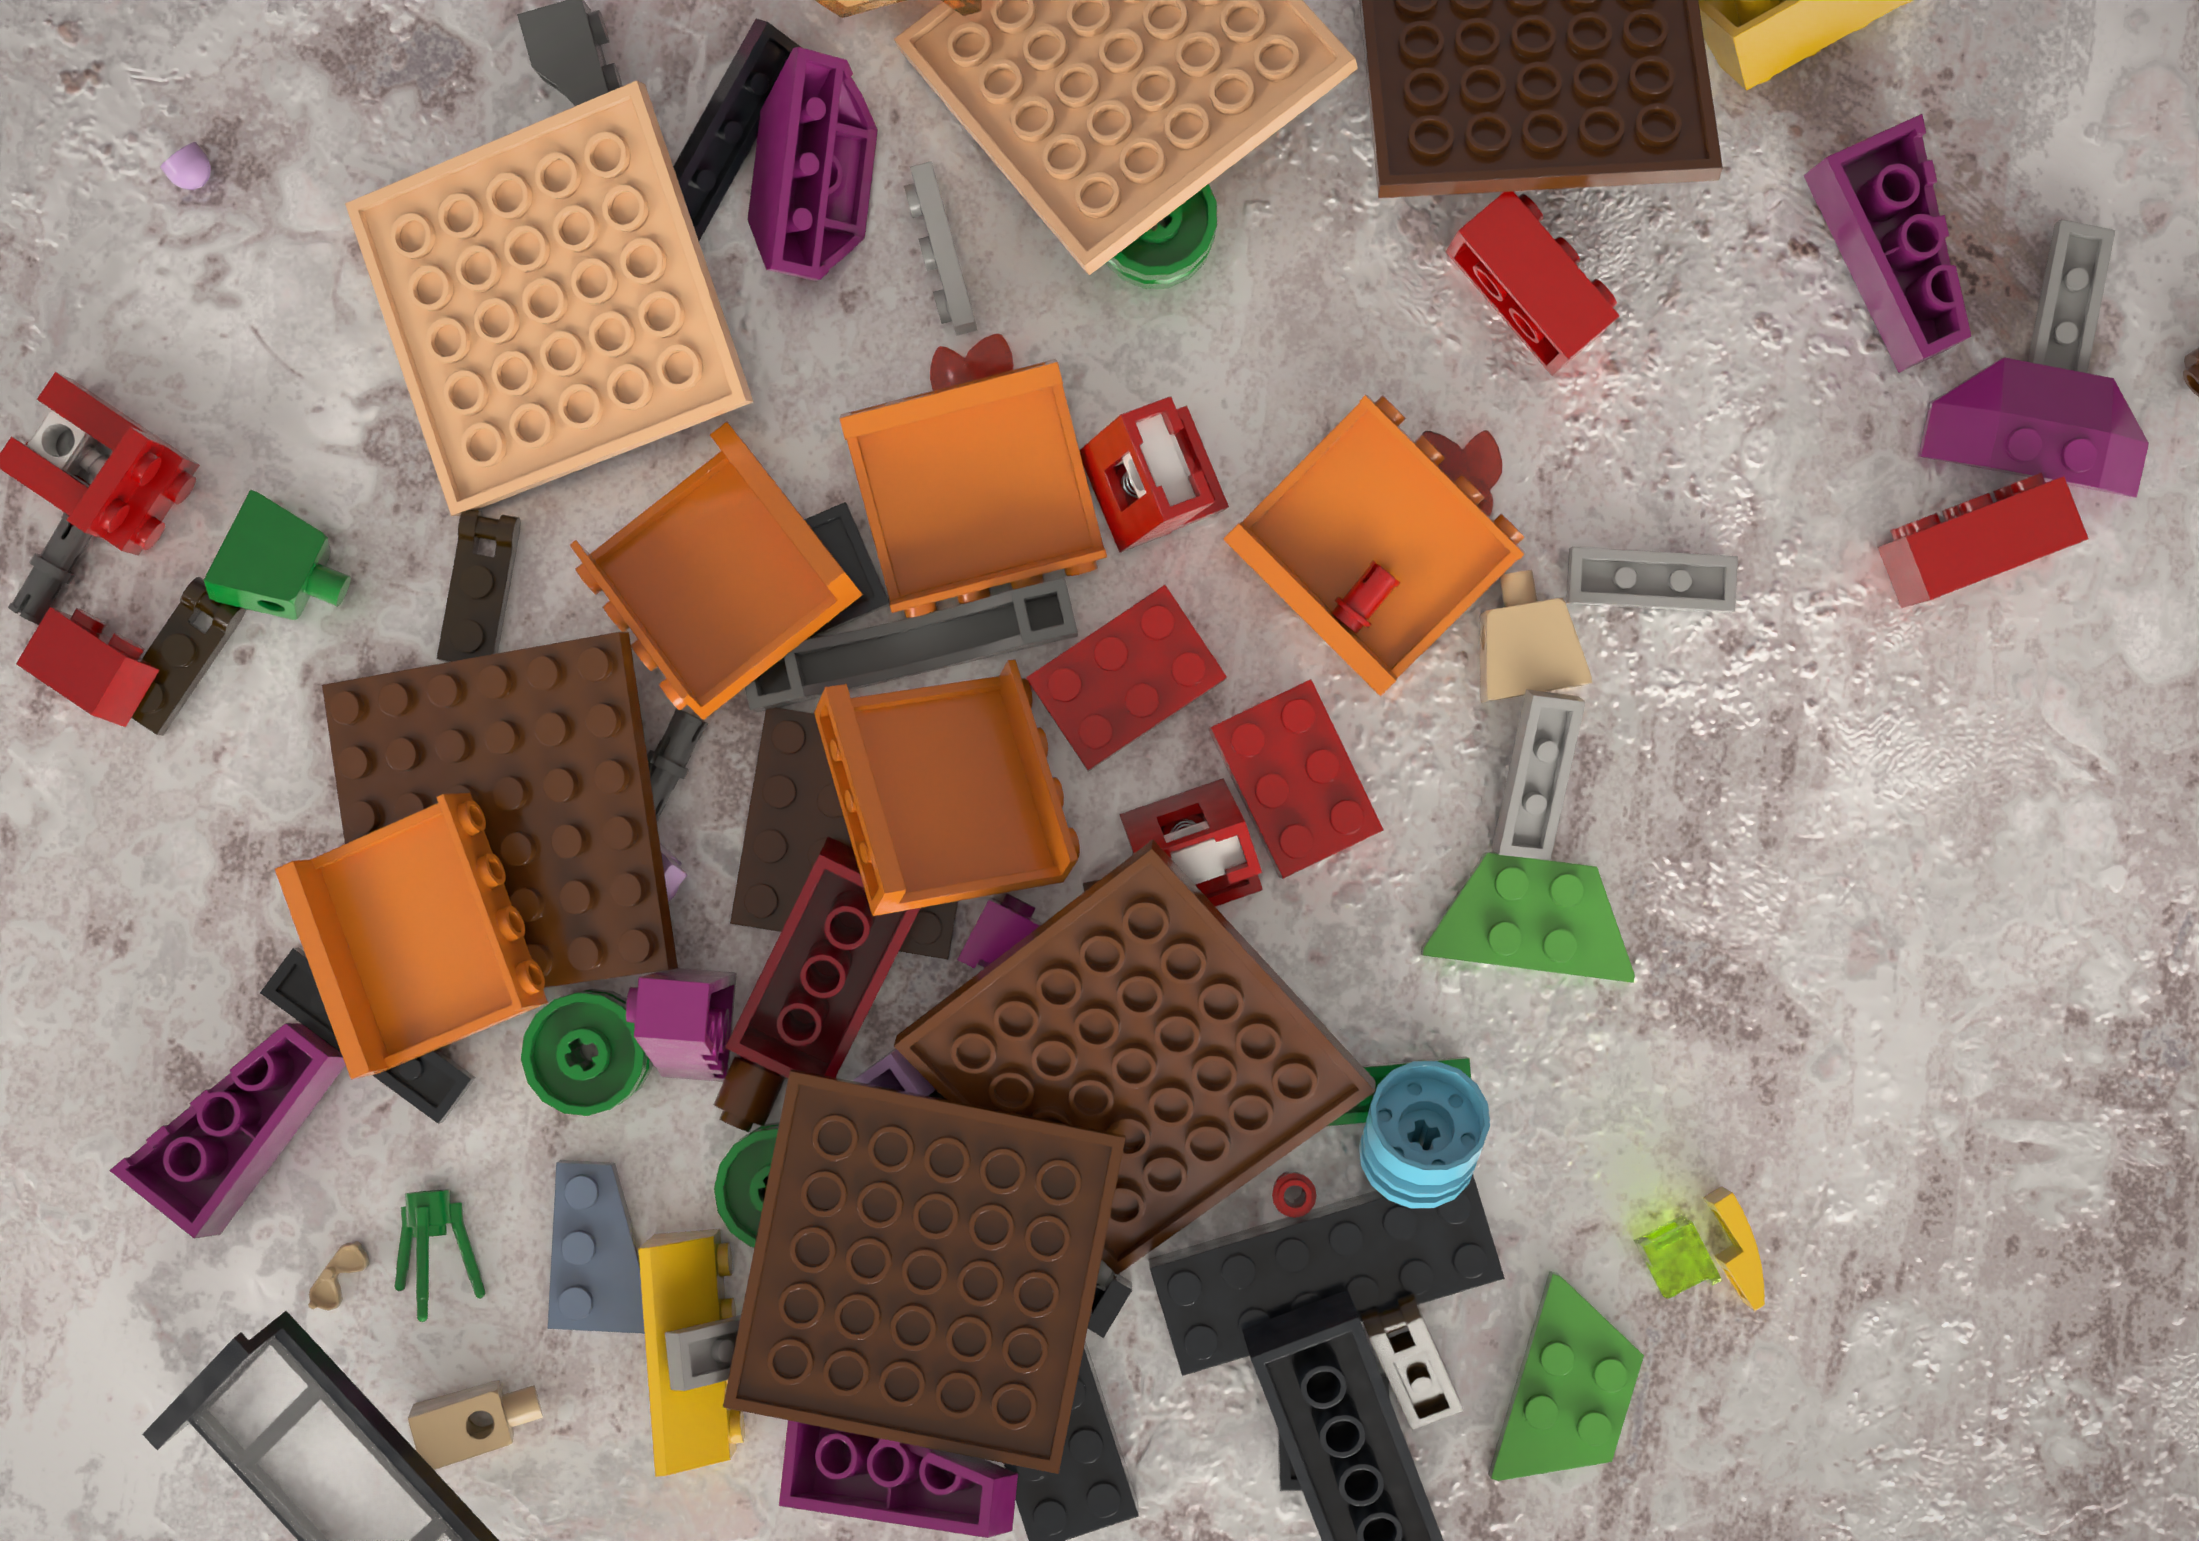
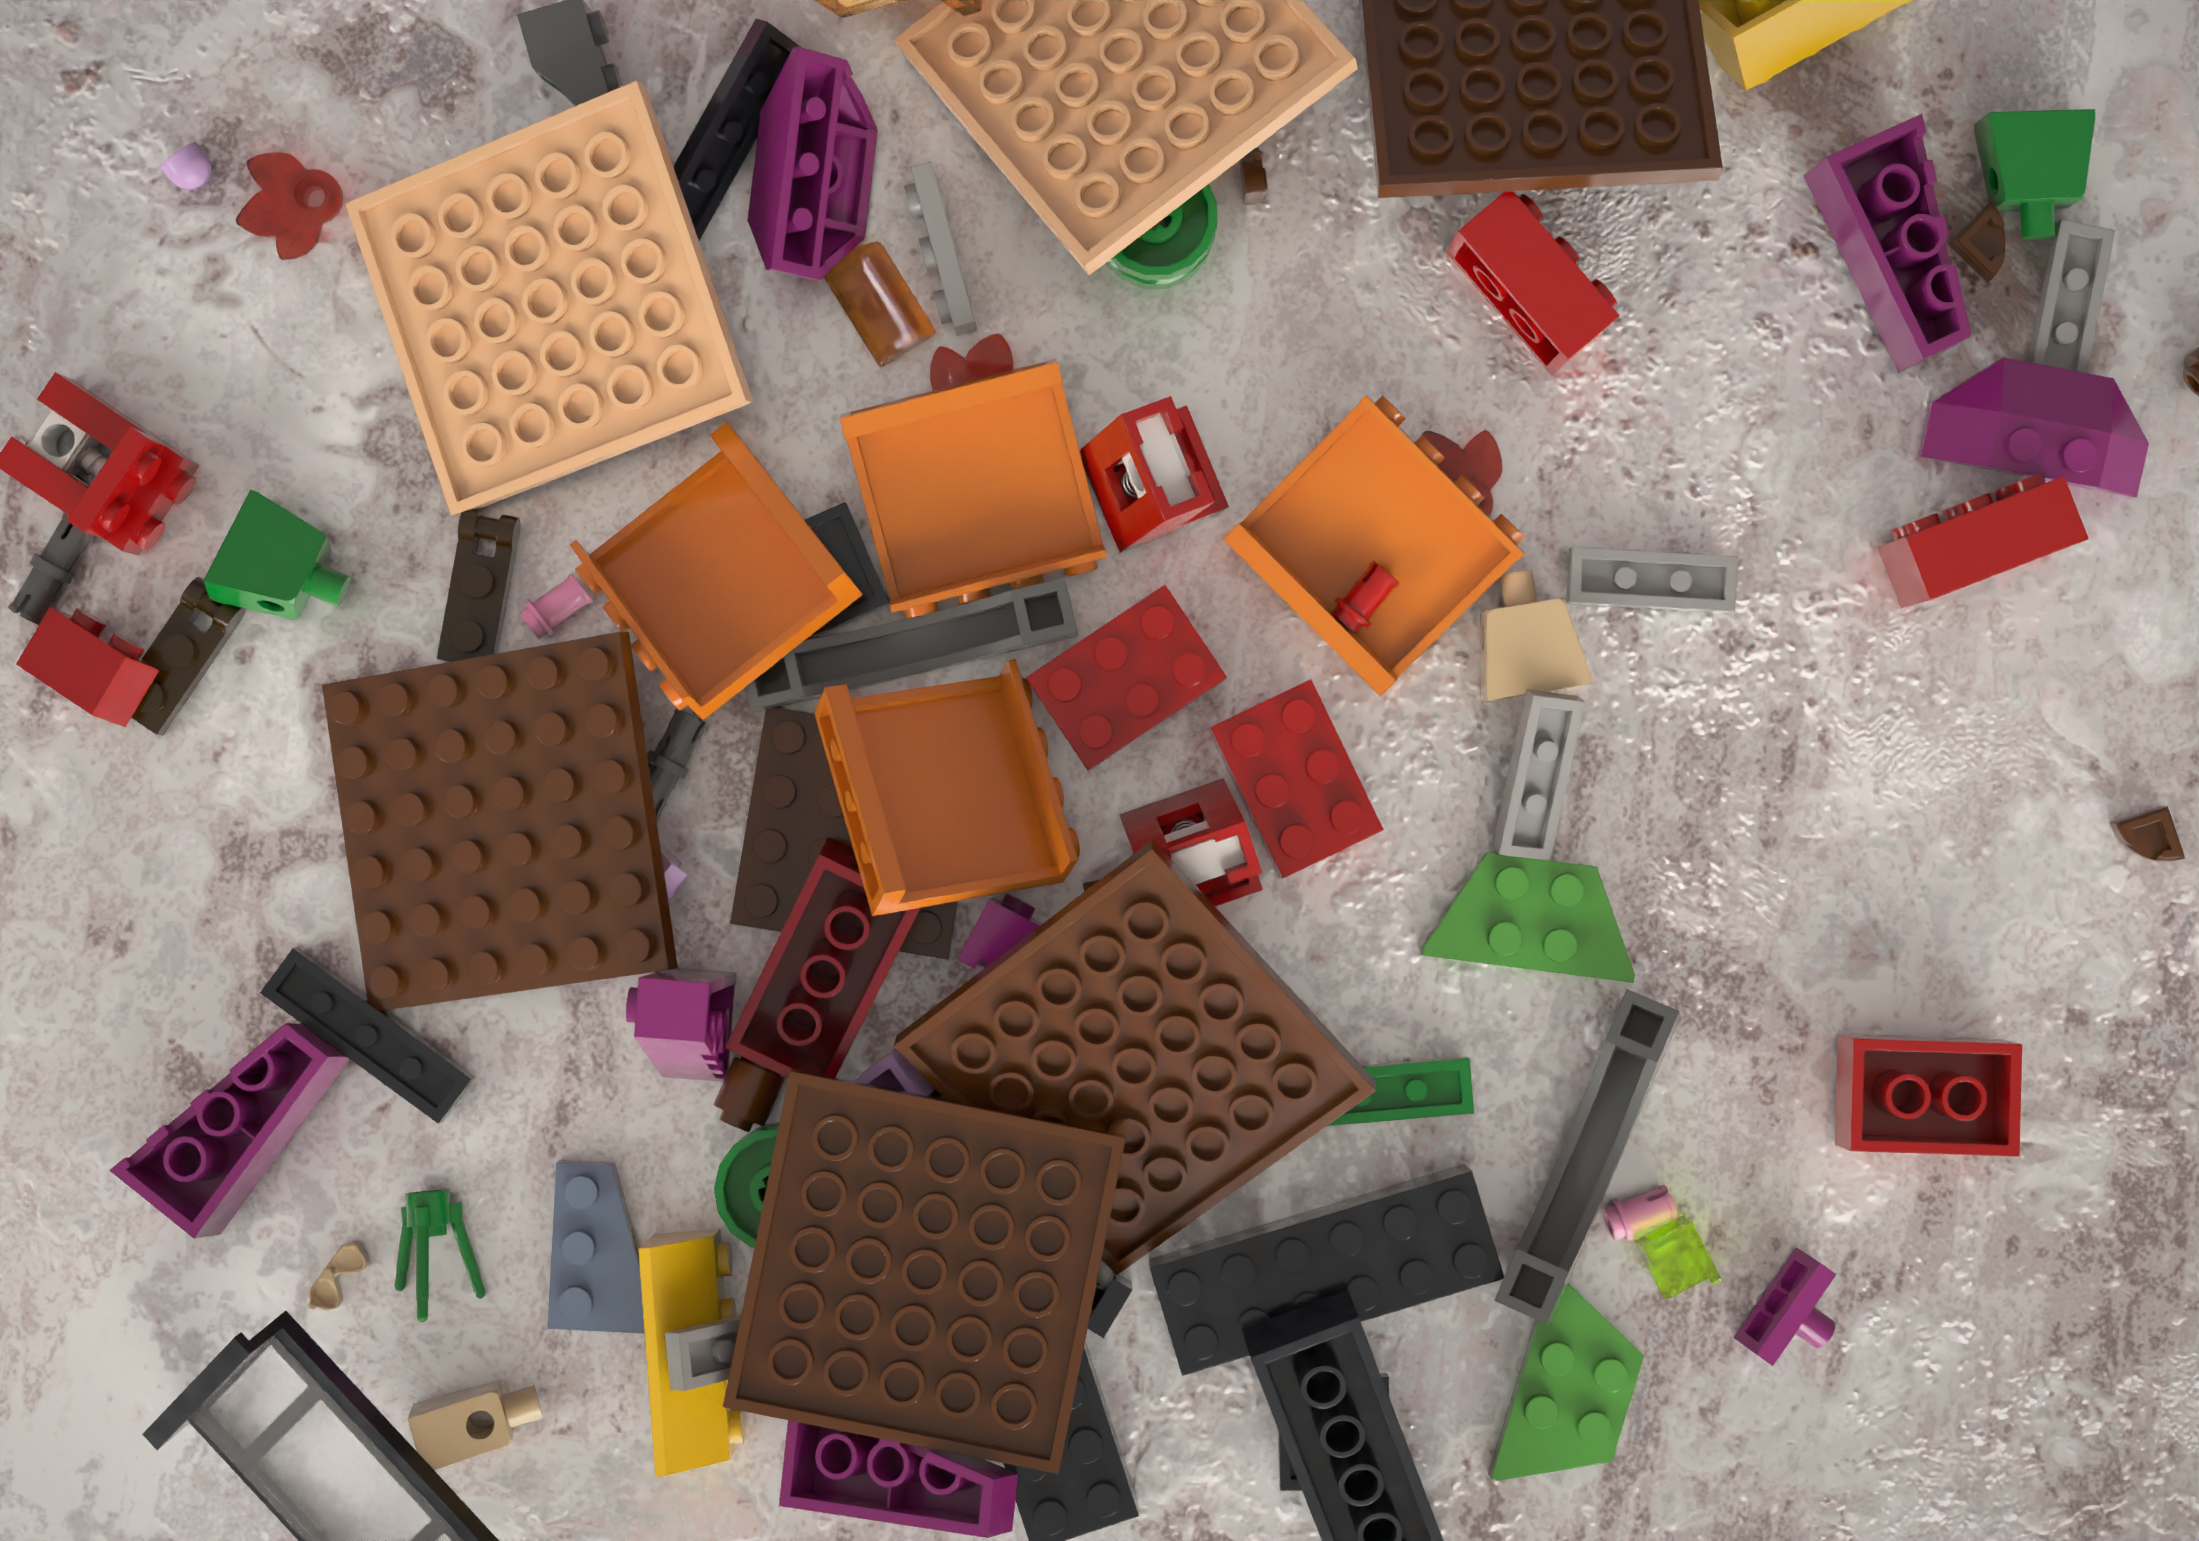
(283, 205): none -> clear red plate
(412, 936): orange panel -> none
(555, 607): none -> bright pink pin
(555, 1057): green wheel -> none
(879, 303): none -> clear orange slope
(1253, 177): none -> reddish brown tile
(1302, 1204): red pin -> none
(1412, 1363): plate -> none
(1424, 1134): medium azure wheel -> none
(1588, 1157): none -> dark grey arch
(1639, 1213): none -> bright pink pin
(1741, 1259): yellow slope -> none
(1789, 1309): none -> magenta tile
(1928, 1095): none -> red brick
(1982, 242): none -> reddish brown tile
(2035, 163): none -> green torso
(2150, 835): none -> reddish brown tile

